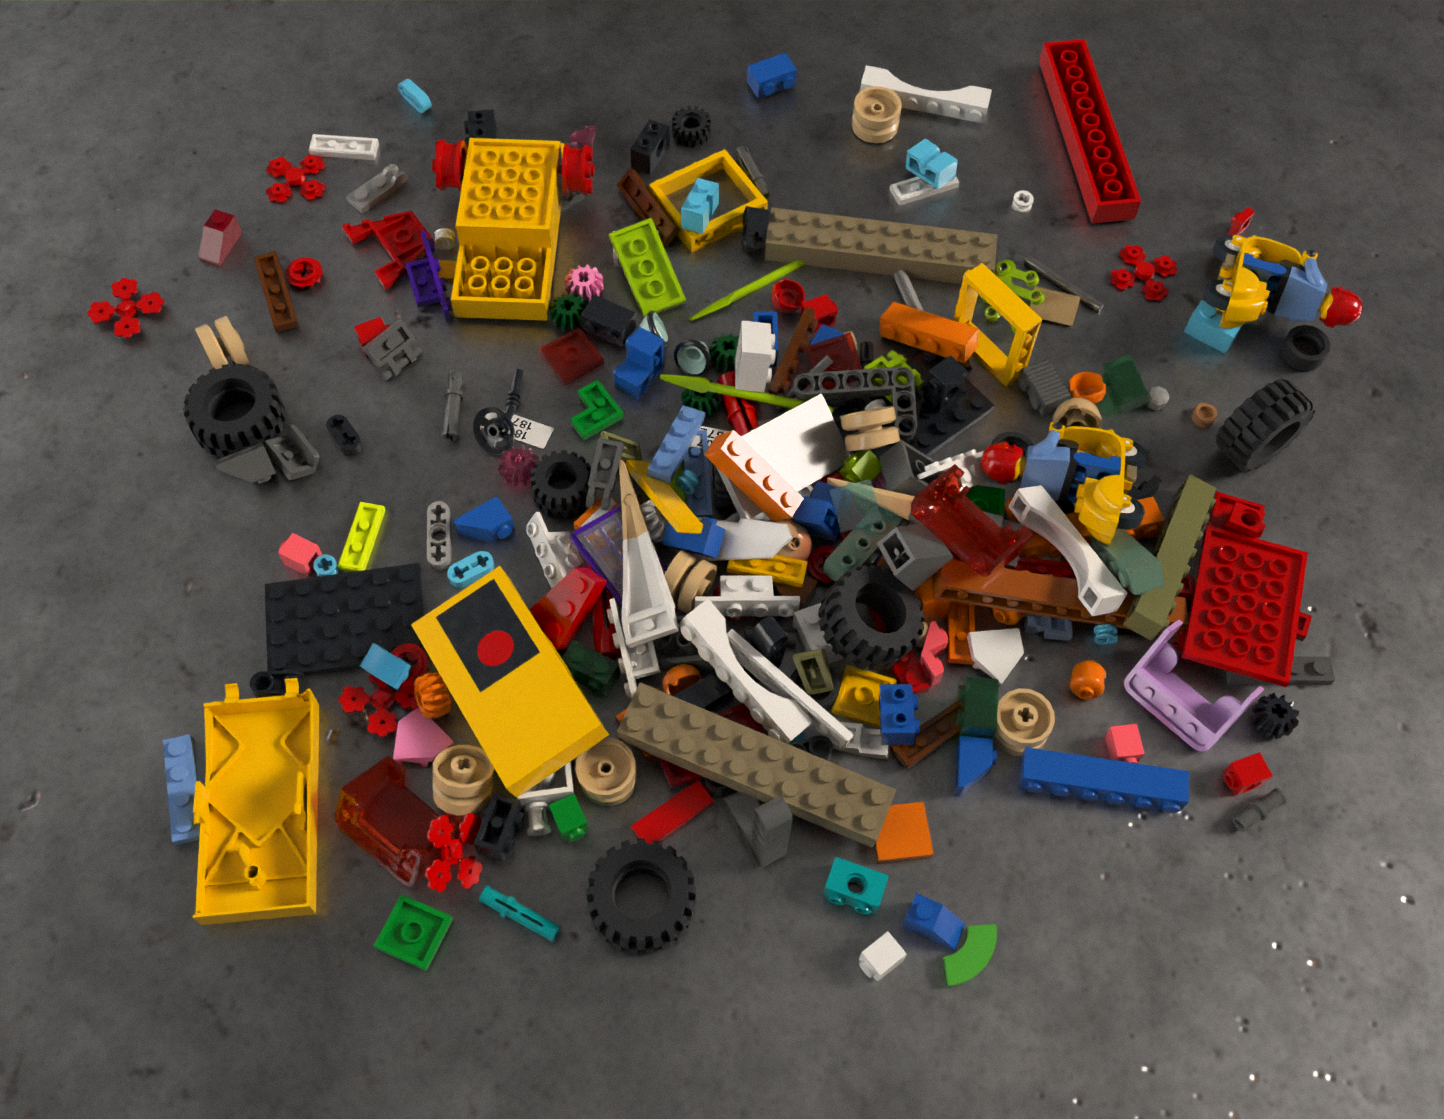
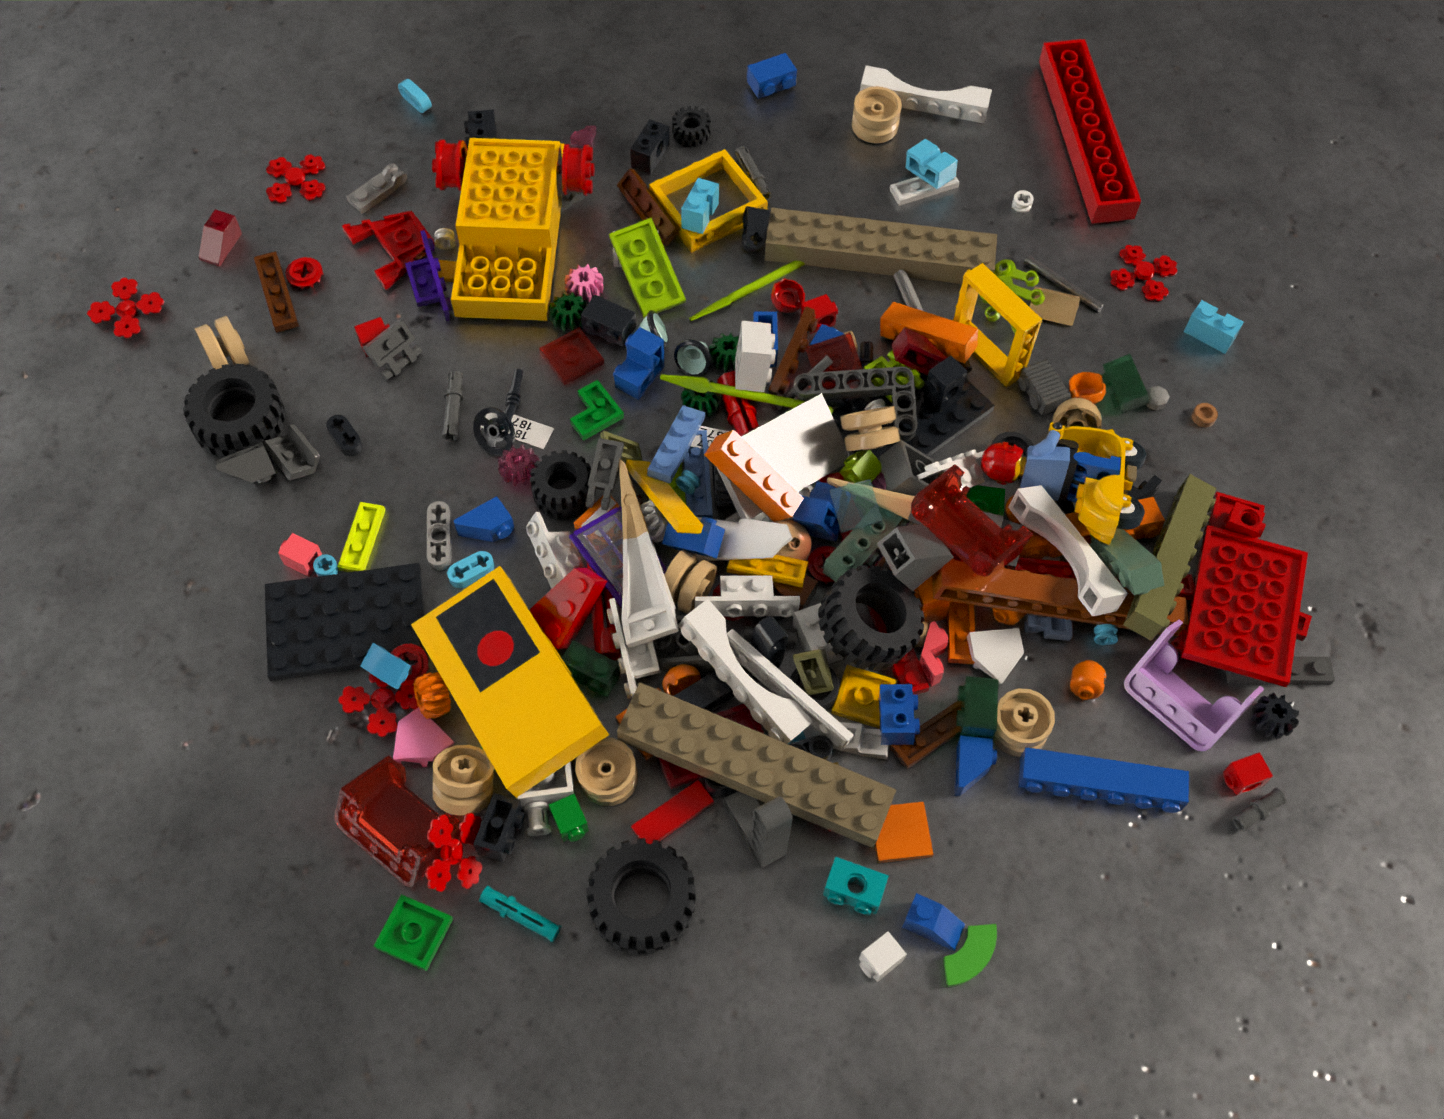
(181, 782): medium blue plate -> none
(258, 808): yellow piece -> none
(276, 680): black piece -> none
(343, 147): white tile -> none
(916, 351): none -> dark red slope
(1124, 743): coral brick -> none
(1241, 221): red plate -> none
(1265, 424): black tyre -> none
(1274, 280): piece -> none
(1313, 336): black tyre -> none

